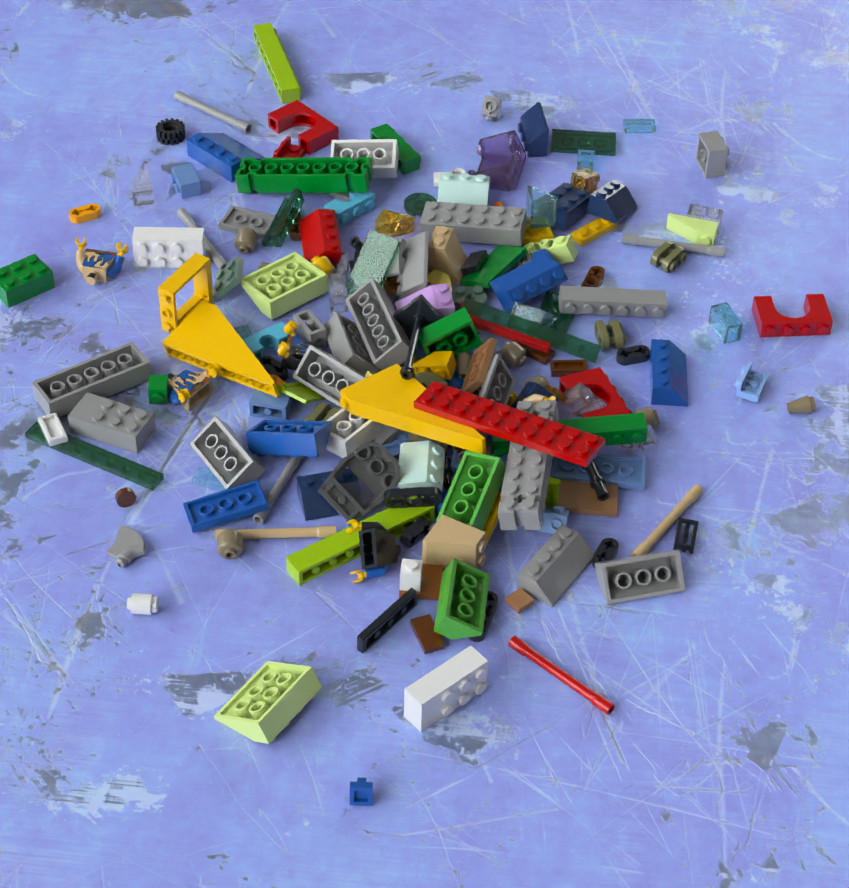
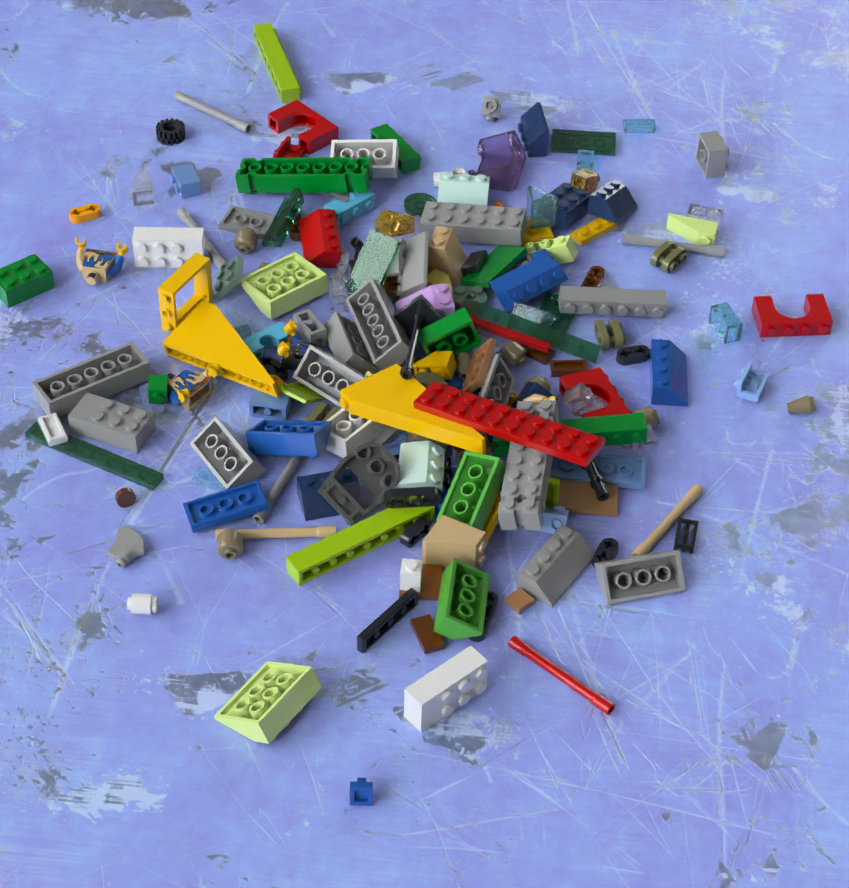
(219, 153): blue slope -> none
(323, 264): yellow head -> none
(377, 549): black torso -> none
(553, 390): clear orange tile -> none

